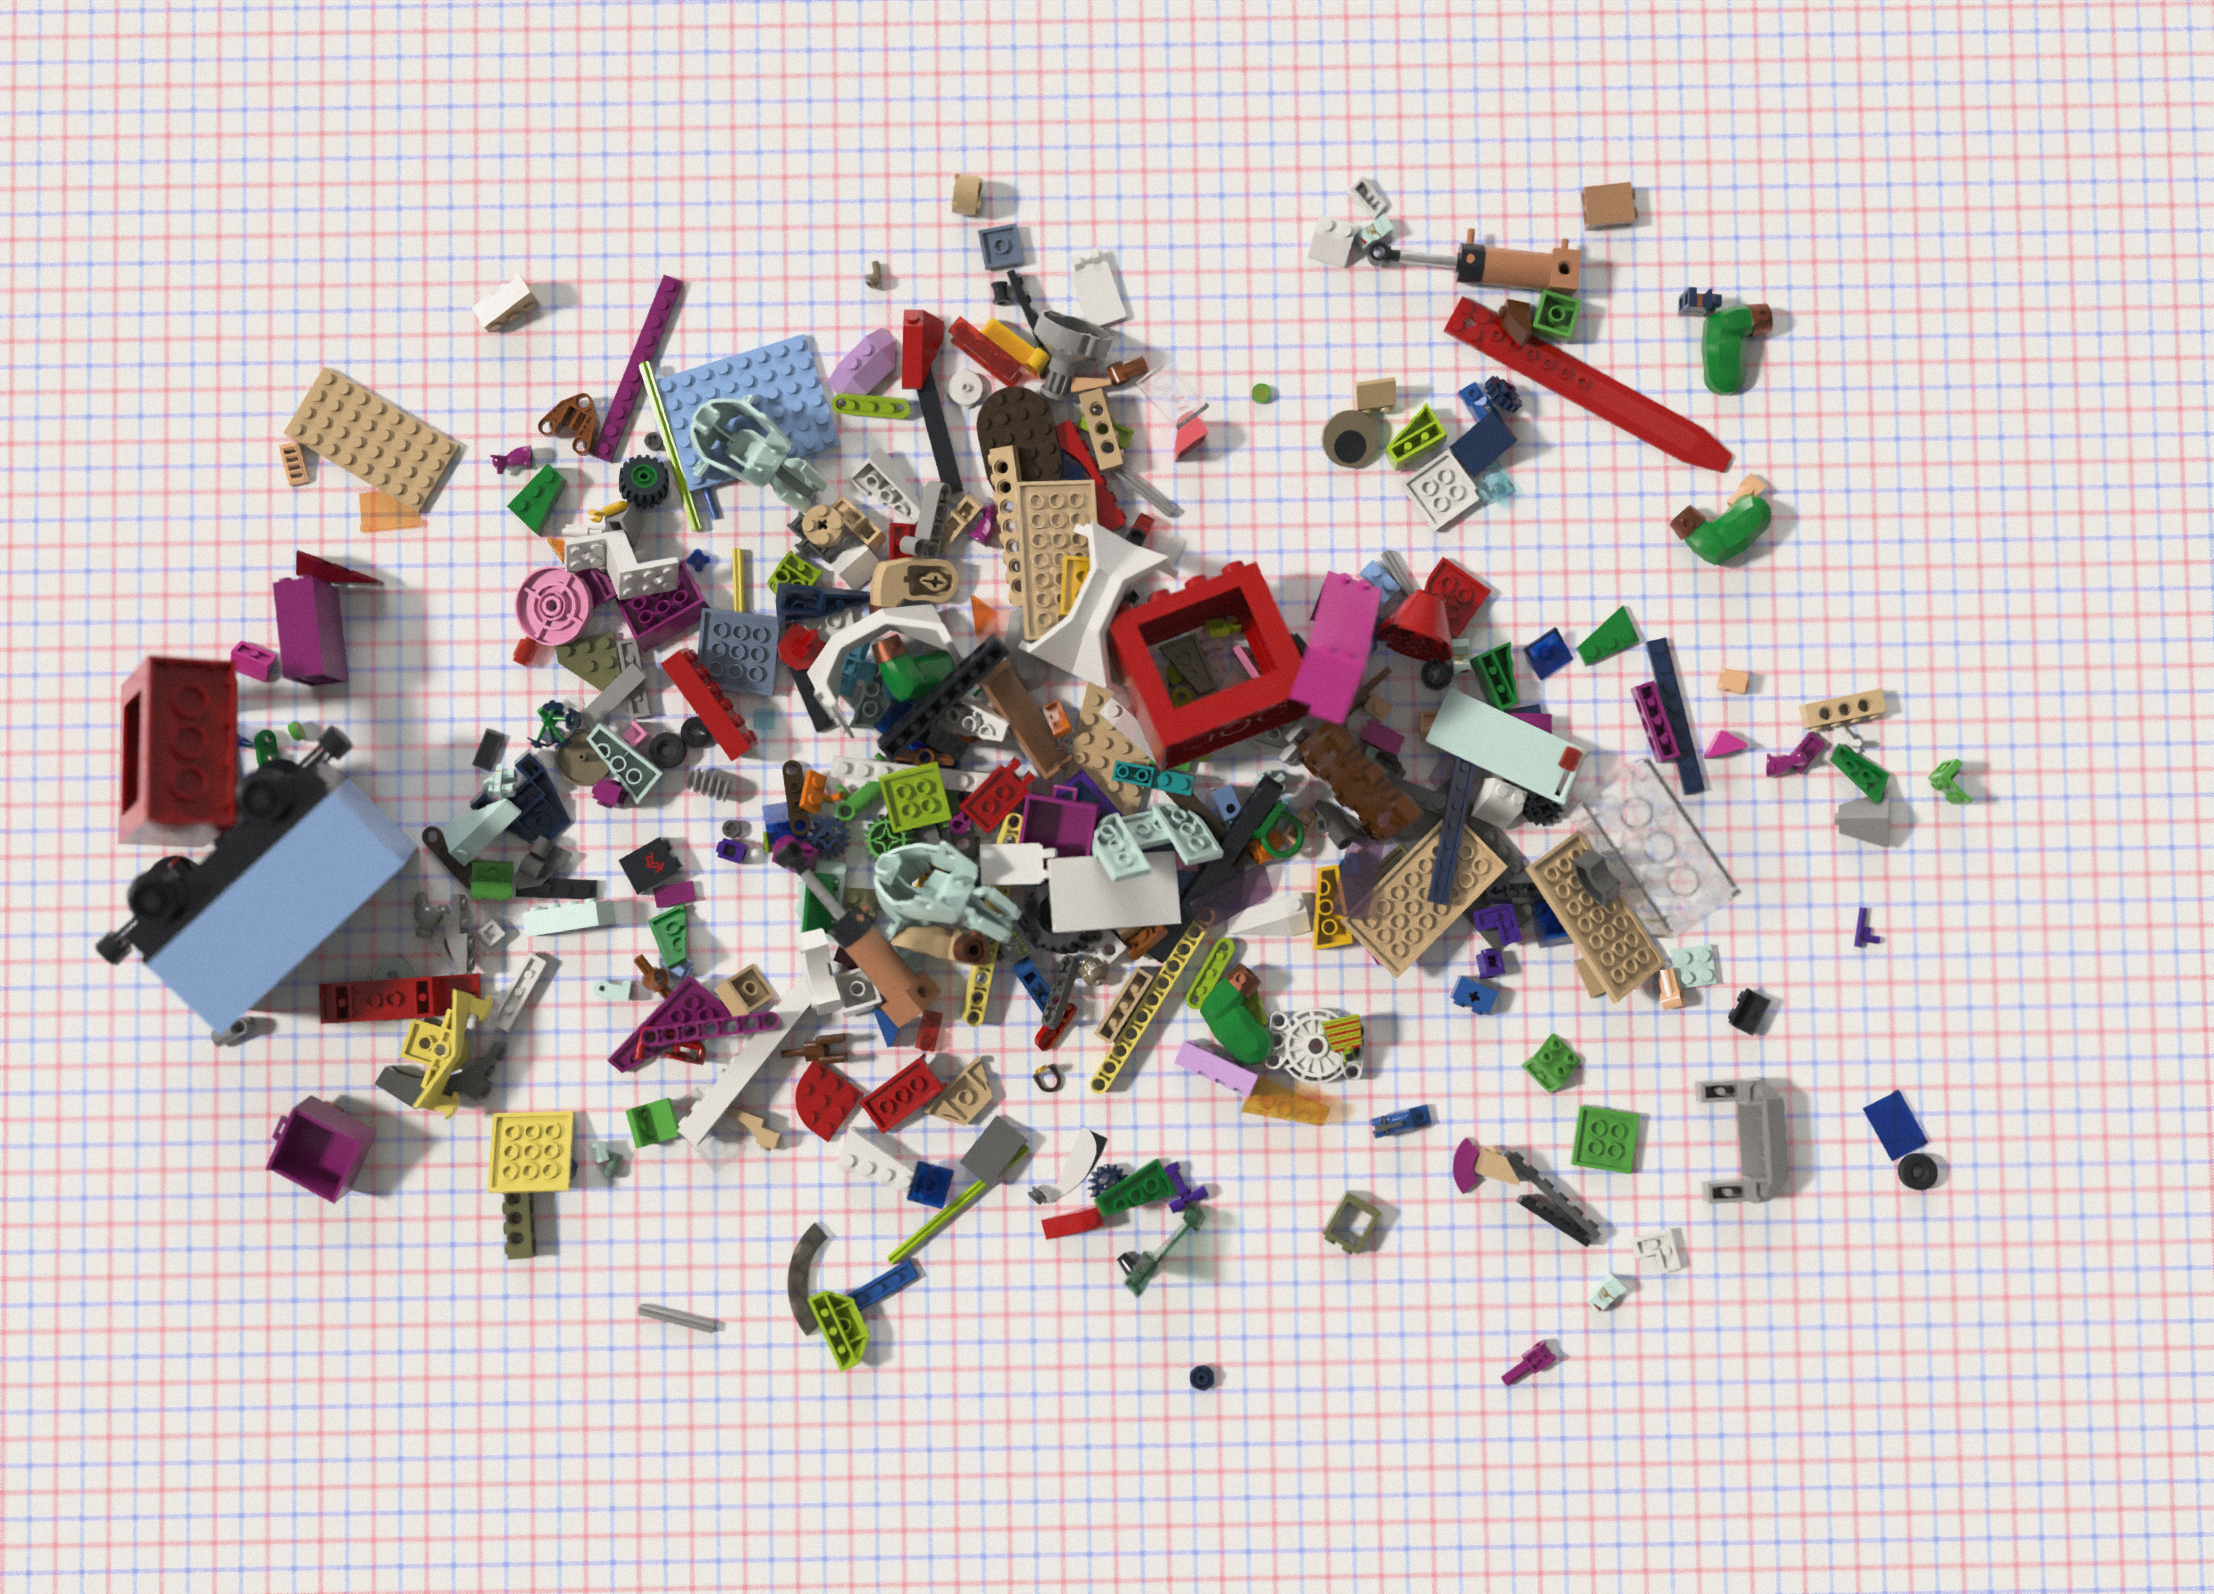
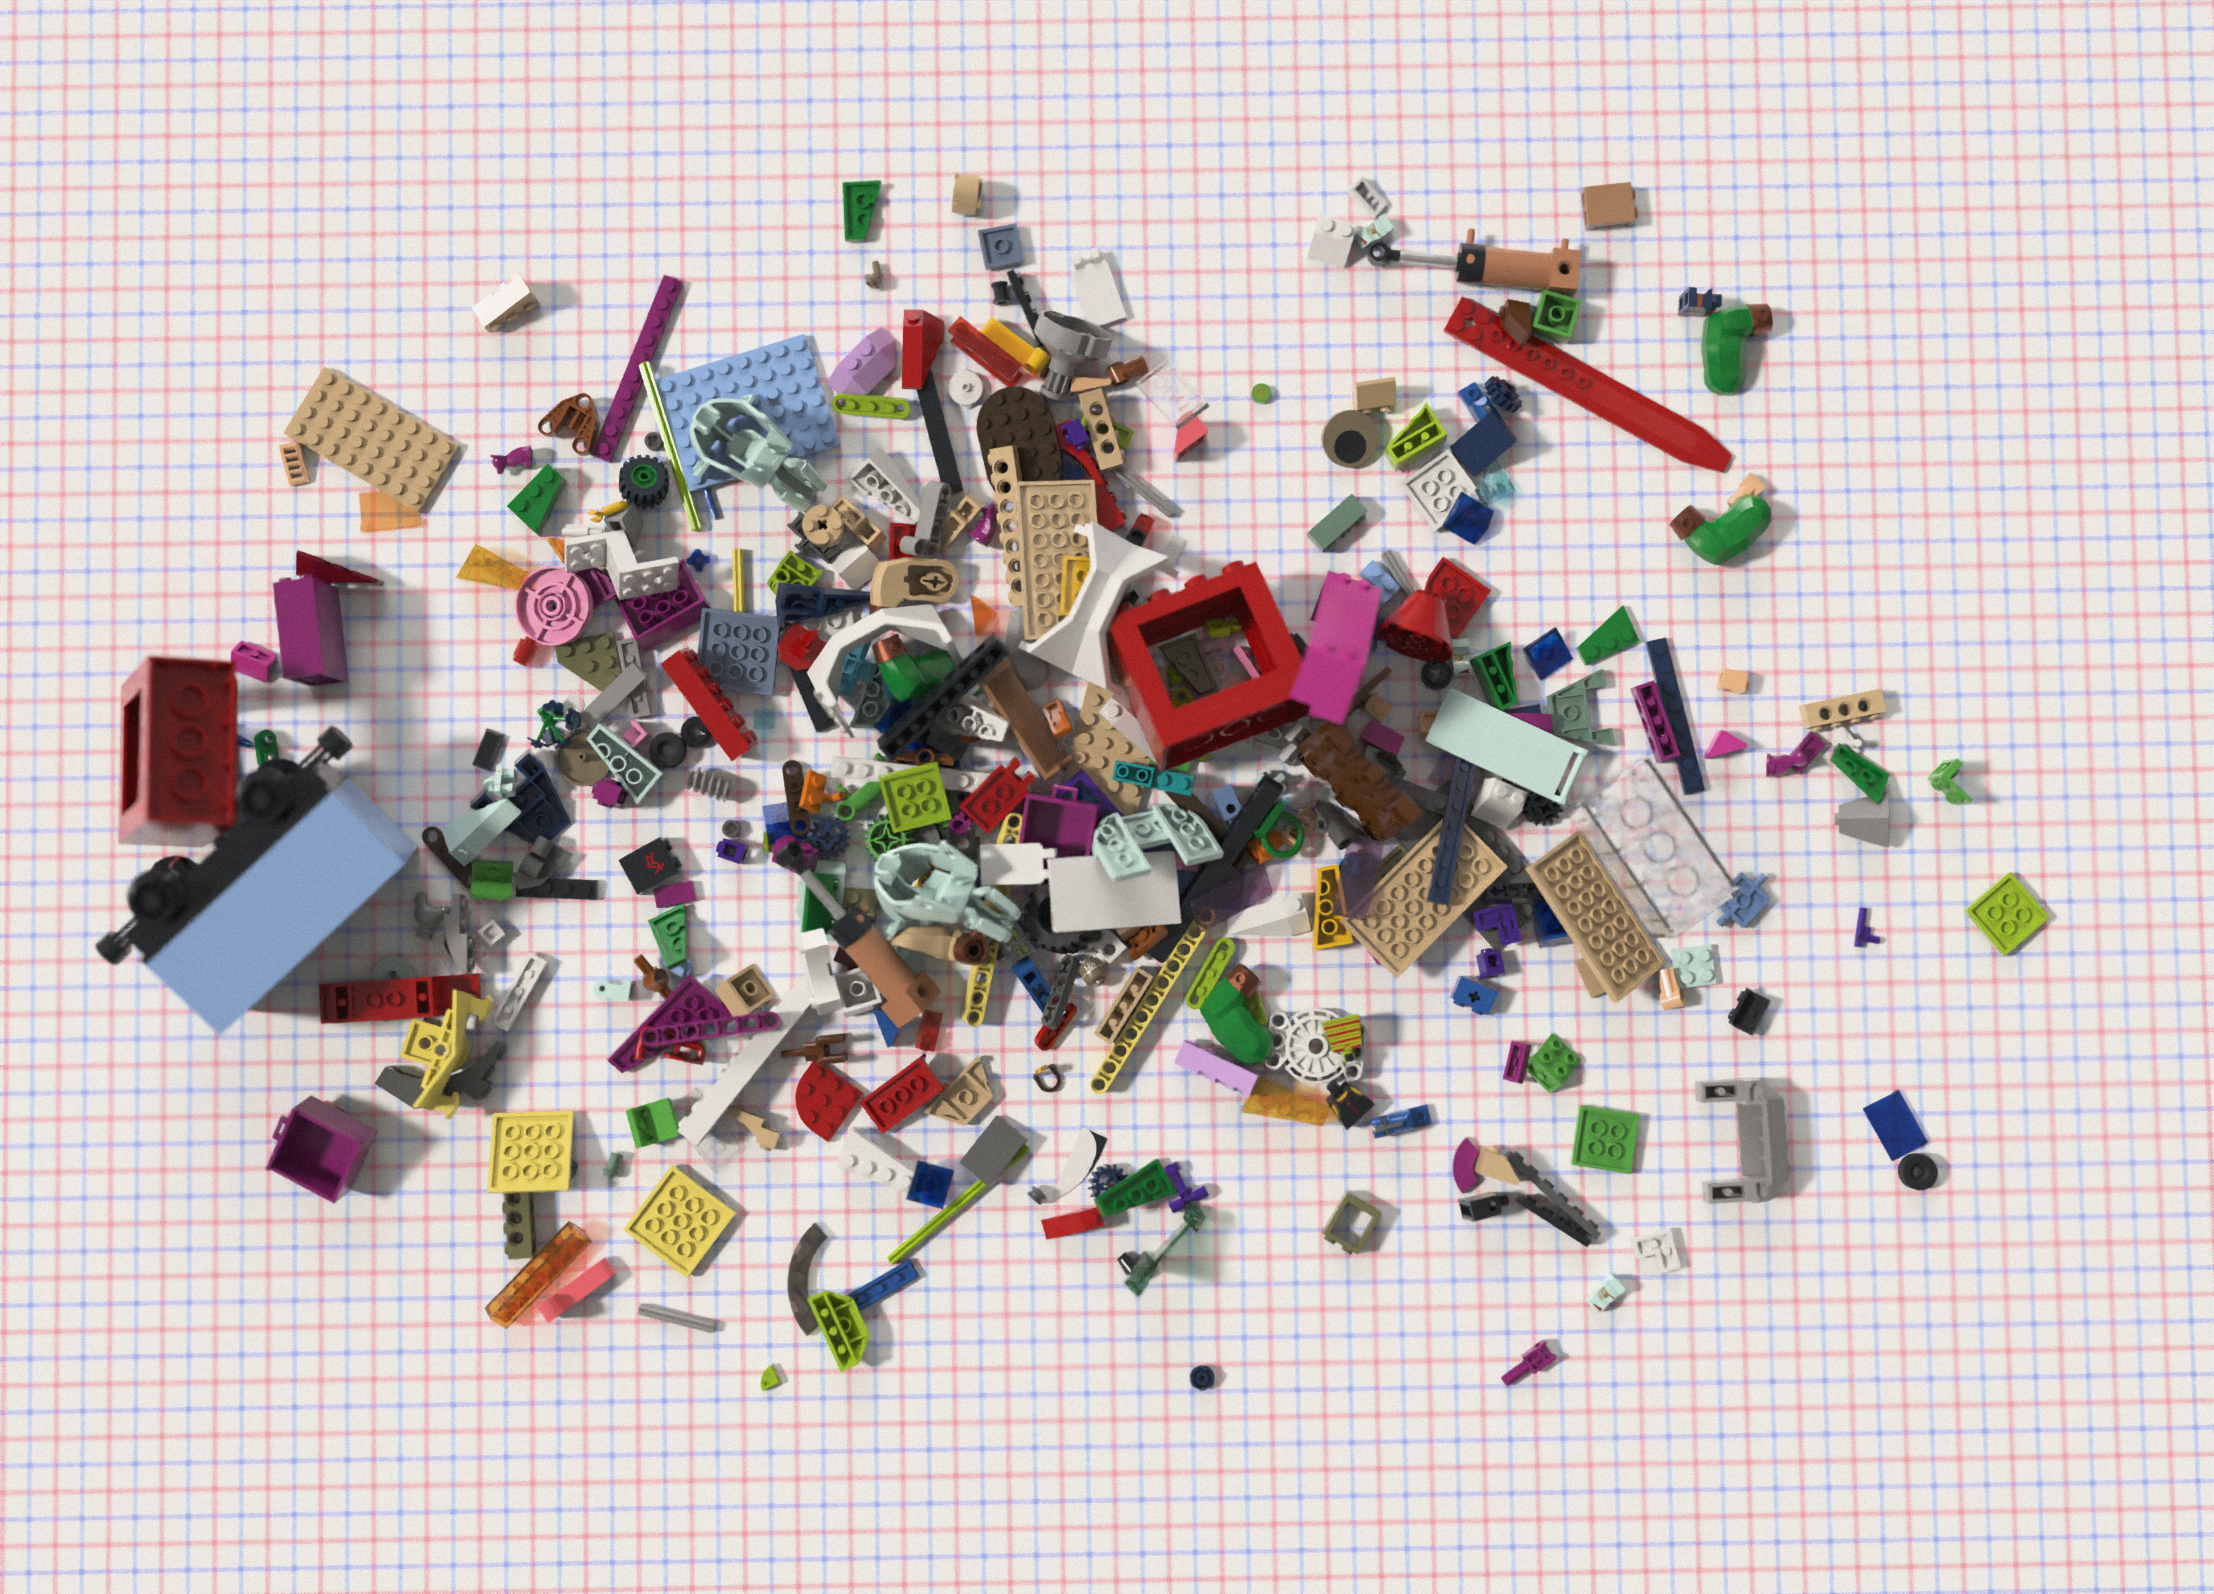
(233, 1031): light grey piece -> none
(296, 731): bright green tile -> none
(491, 570): none -> clear yellow wedge
(537, 1275): none -> clear orange brick
(568, 918): light aqua wedge -> none
(576, 1290): none -> coral beam
(600, 1151): light aqua plate -> none
(679, 1221): none -> light yellow plate
(769, 1378): none -> lime tile
(858, 207): none -> green wing
(1075, 434): none -> dark purple brick
(1337, 523): none -> sand green brick
(1347, 1103): none -> black torso
(1468, 518): none -> clear blue slope
(1482, 1206): none -> black torso
(1519, 1063): none -> magenta tile
(1570, 758): clear red beam -> none
(1571, 711): none -> sand green wing
(1596, 878): dark grey brick -> none
(1747, 903): none -> medium blue plate
(2006, 913): none -> lime plate

